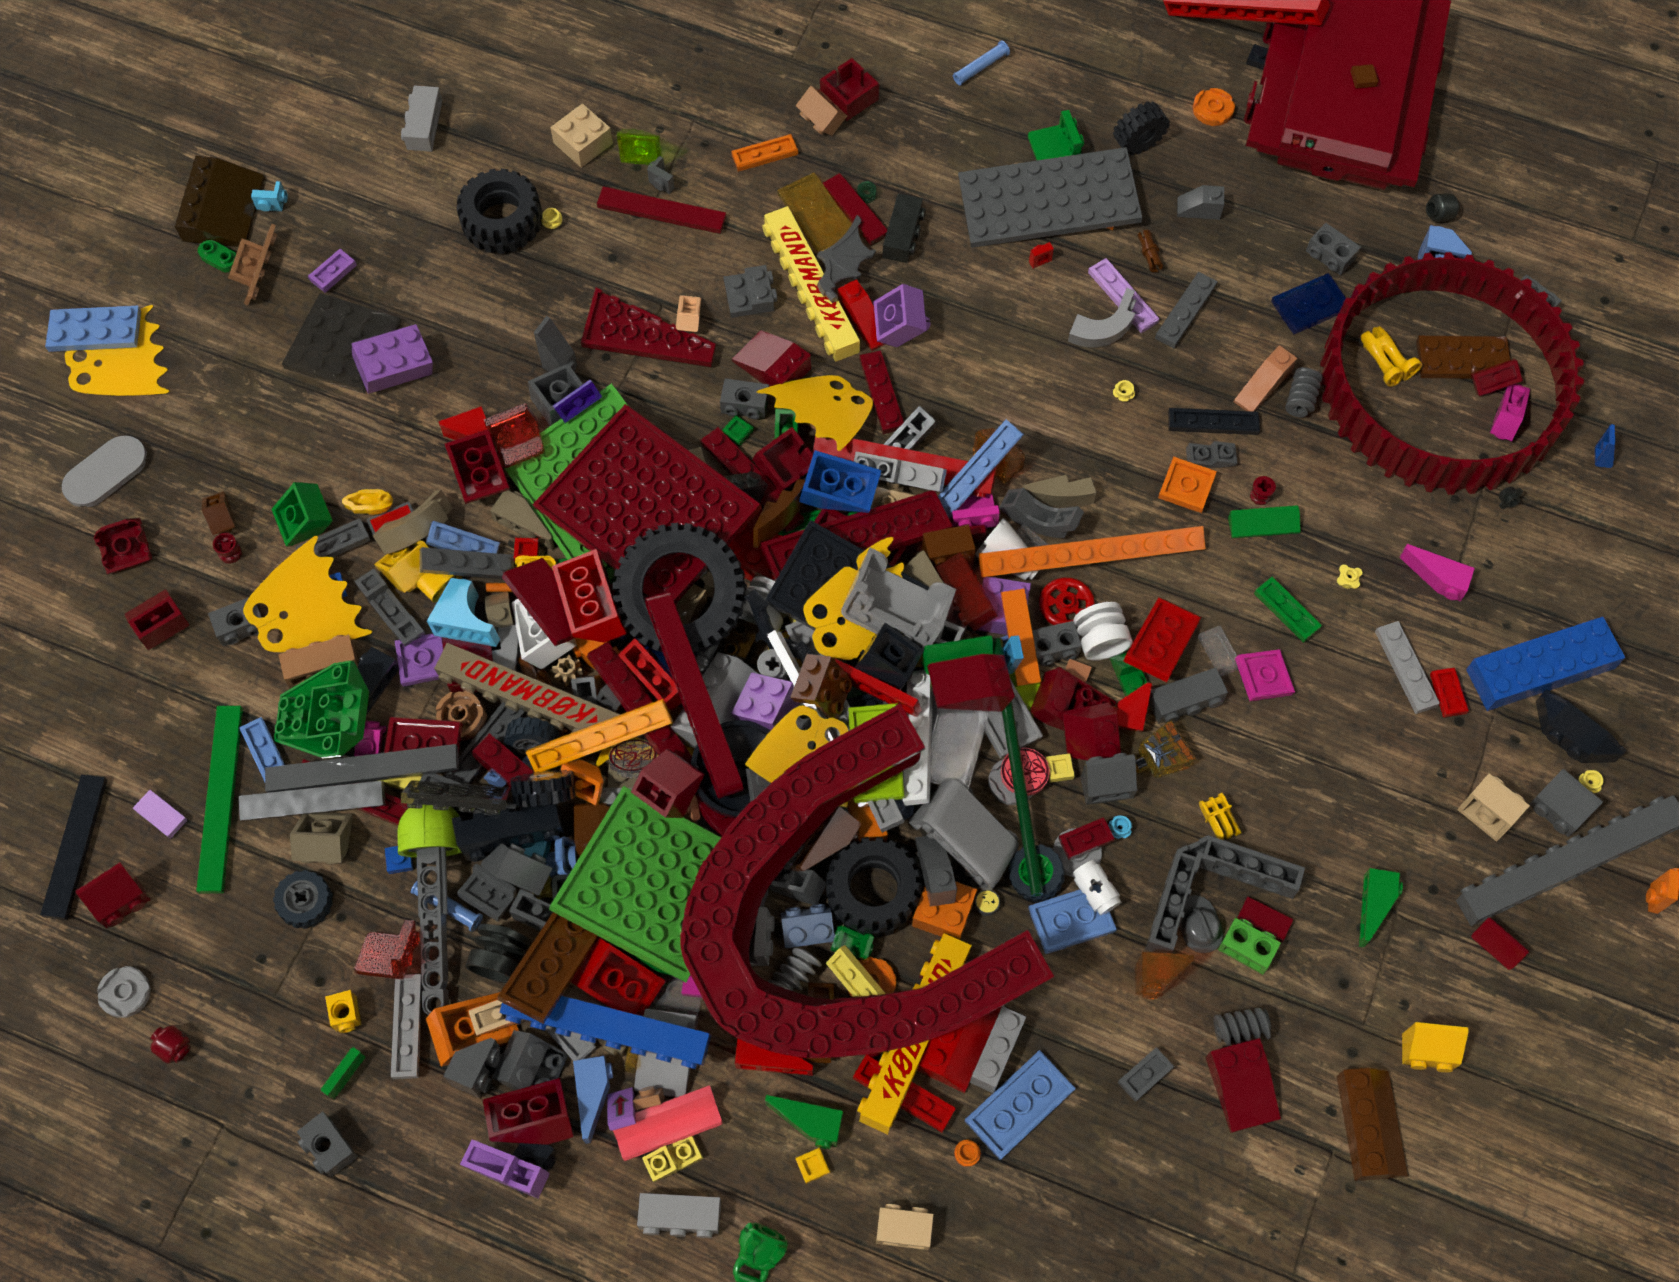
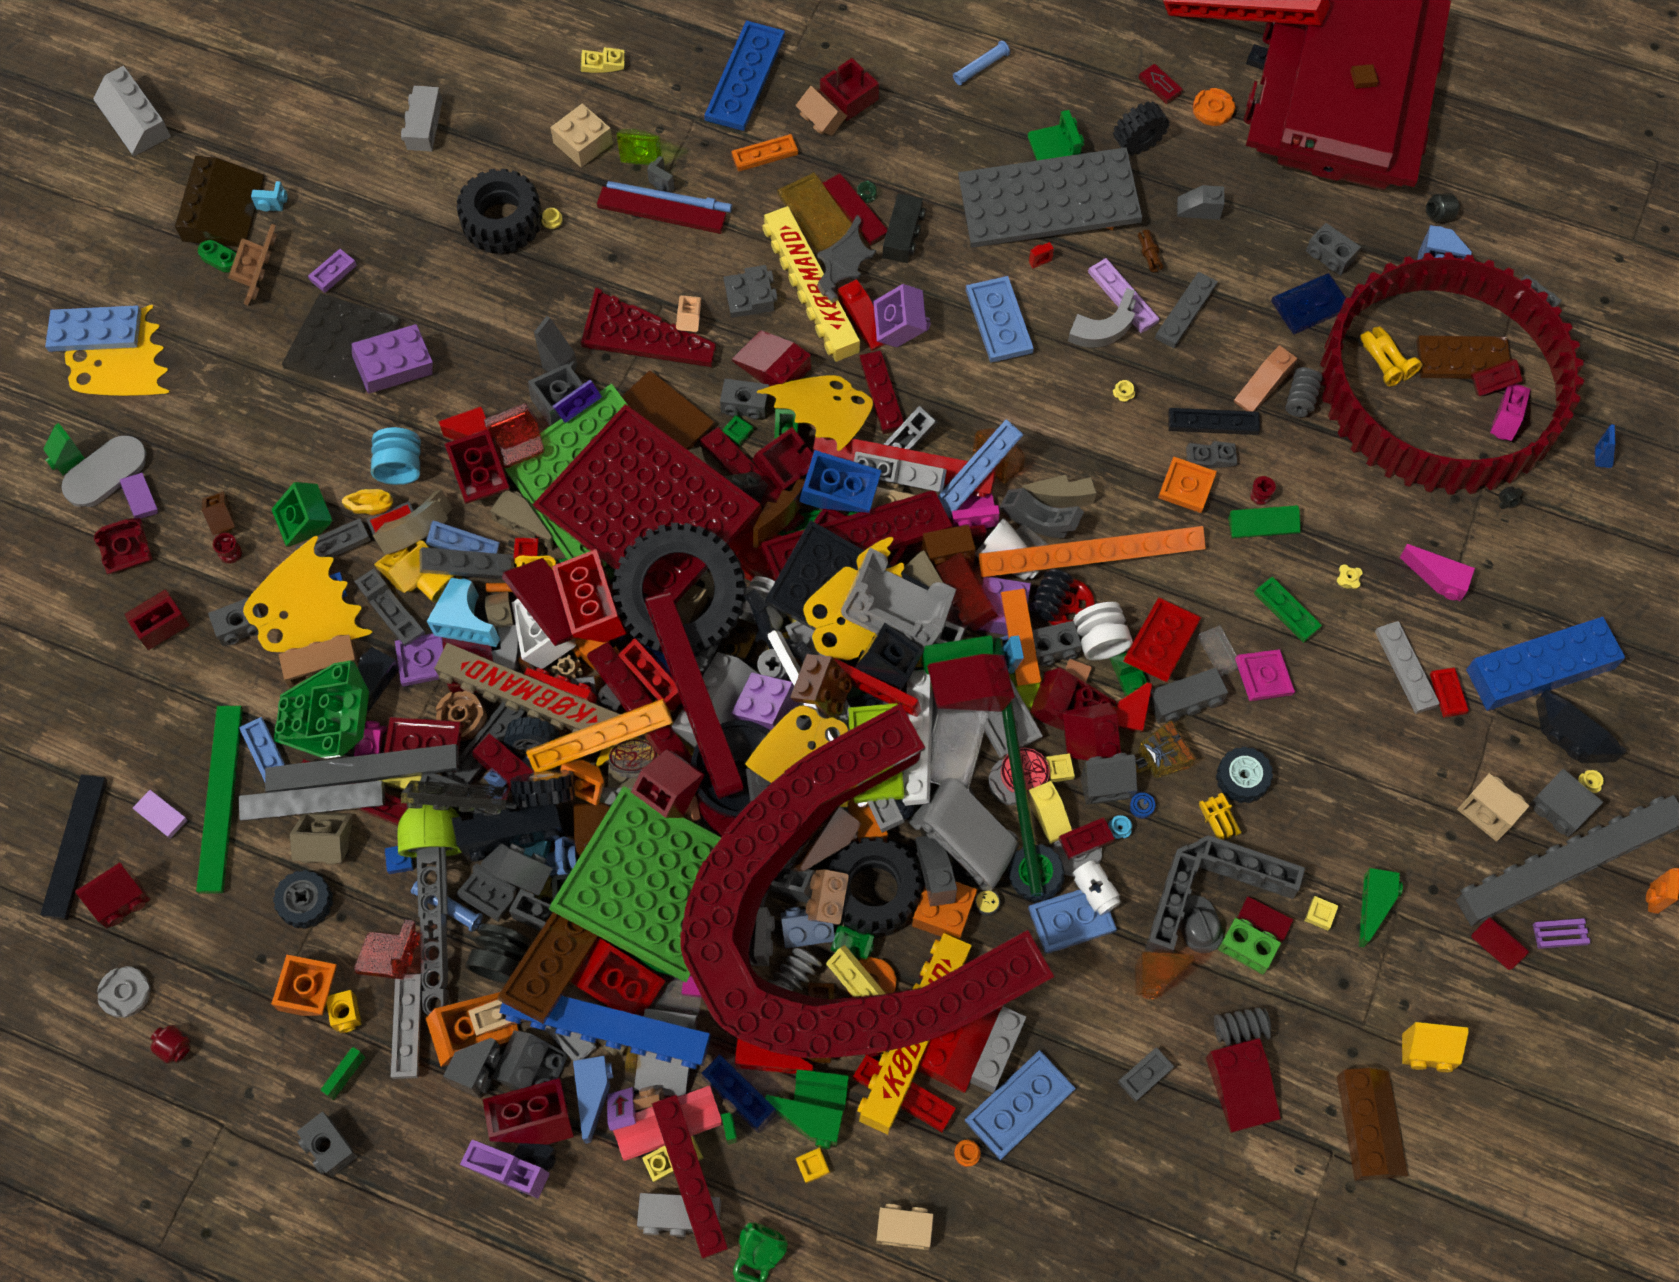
(61, 451): none -> green slope
(130, 112): none -> light grey slope
(138, 496): none -> medium lavender tile
(303, 986): none -> orange slope
(395, 456): none -> medium azure wheel
(581, 690): none -> red plate
(600, 62): none -> light yellow slope
(668, 410): none -> reddish brown tile
(689, 1177): none -> dark red plate
(709, 203): none -> medium blue bar
(729, 1128): none -> green tile
(738, 1093): none -> clear blue brick
(744, 75): none -> blue plate
(821, 1089): none -> green panel
(827, 896): none -> medium nougat bracket
(999, 319): none -> medium blue plate
(1049, 811): none -> light yellow slope
(1050, 594): none -> black piece
(1142, 805): none -> blue tile
(1160, 83): none -> dark red tile
(1255, 768): none -> black wheel
(1321, 913): none -> light yellow plate
(1582, 931): none -> medium lavender tile

